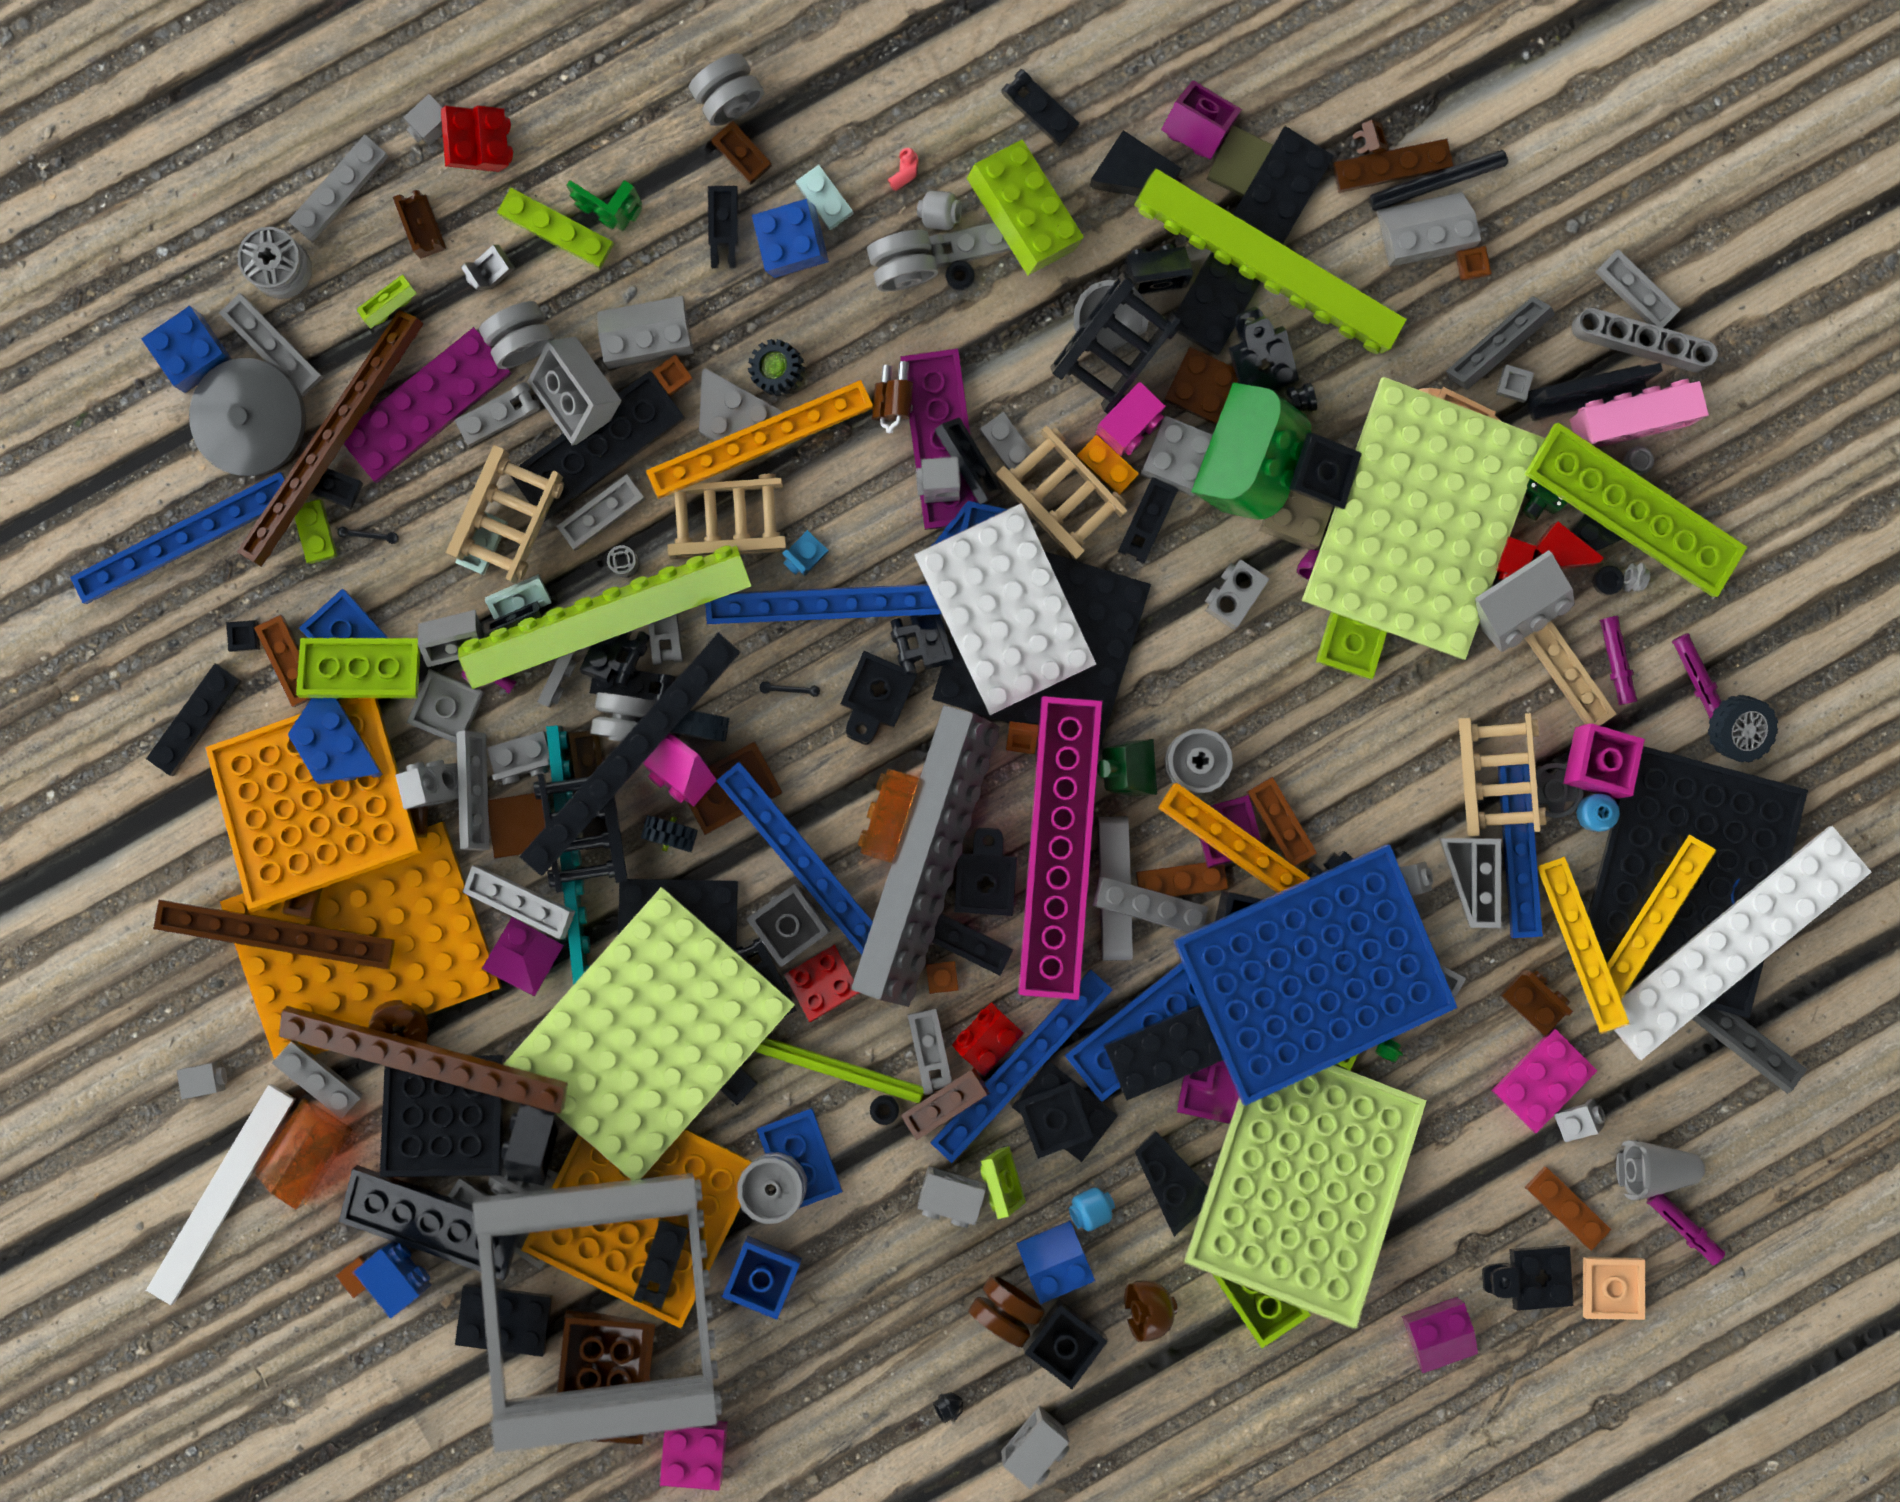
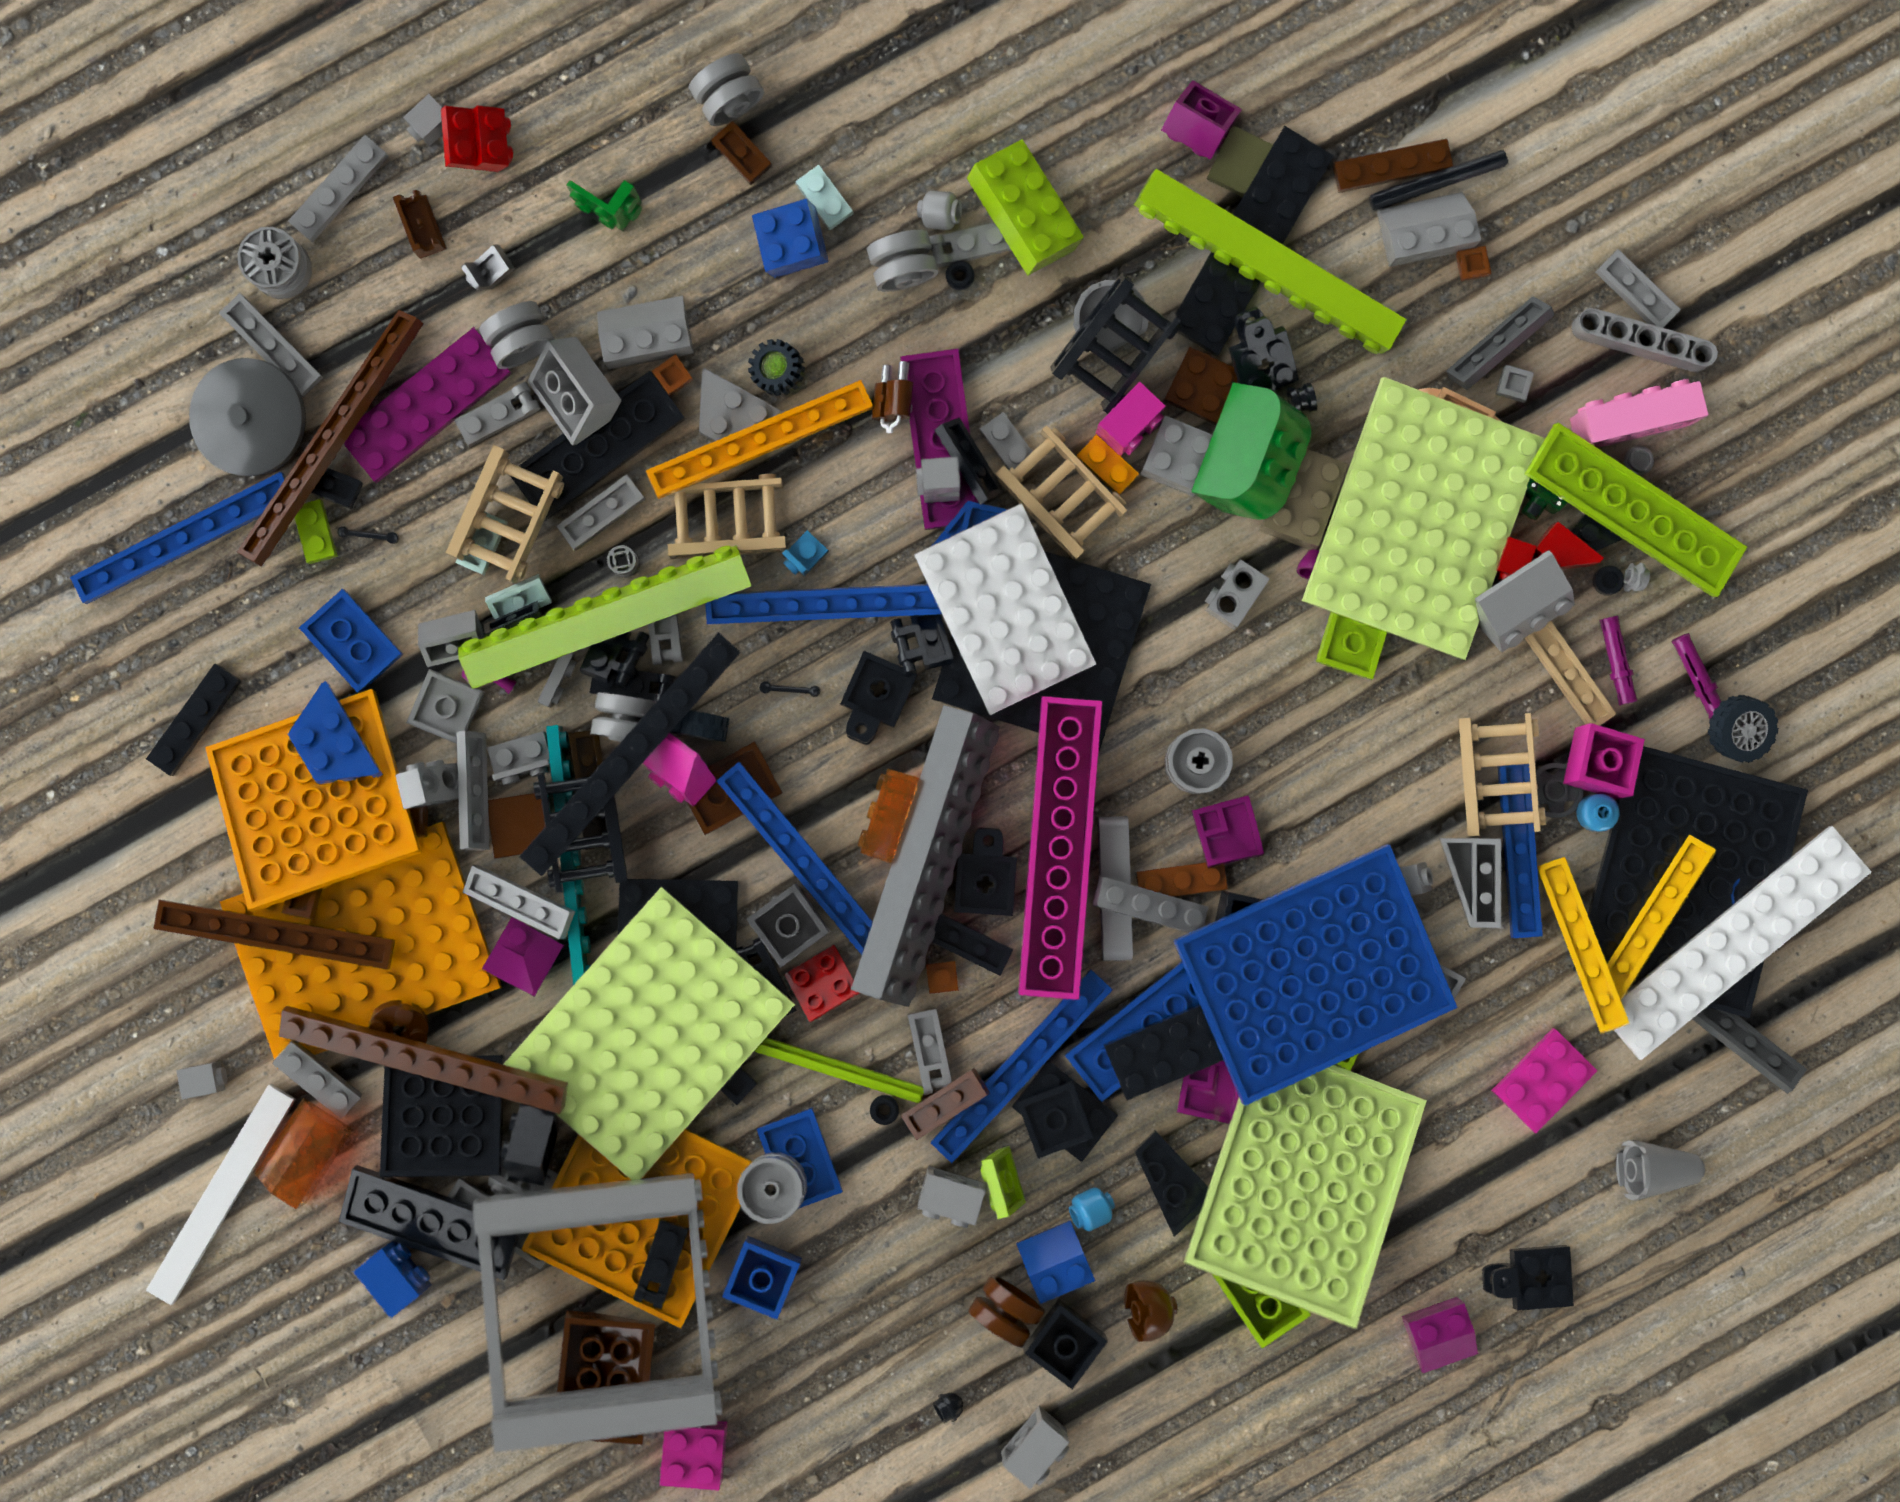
(185, 348): blue brick -> none
(242, 636): black tile -> none
(283, 655): dark orange plate -> none
(350, 1280): dark orange tile -> none
(358, 668): lime plate -> none
(386, 301): lime plate -> none
(522, 1320): black plate -> none
(555, 228): lime plate -> none
(669, 833): black wheel -> none
(723, 222): black hinge -> none
(908, 169): coral arm -> none
(987, 1039): red bracket -> none
(1022, 737): dark orange plate -> none
(1040, 108): black plate -> none
(1129, 768): dark green torso -> none
(1130, 166): black slope -> none
(1148, 519): black plate -> none
(1159, 269): black slope -> none
(1230, 839): light orange plate -> none
(1281, 822): dark orange plate -> none
(1325, 471): black plate -> none
(1331, 862): black bracket -> none
(1374, 136): reddish brown tile -> none
(1389, 1050): green plate -> none
(1536, 1001): reddish brown bracket -> none
(1567, 1208): dark orange plate -> none
(1575, 394): black fence -> none
(1580, 1120): light grey bracket -> none
(1613, 1288): light nougat plate -> none
(1695, 1236): magenta pin -> none

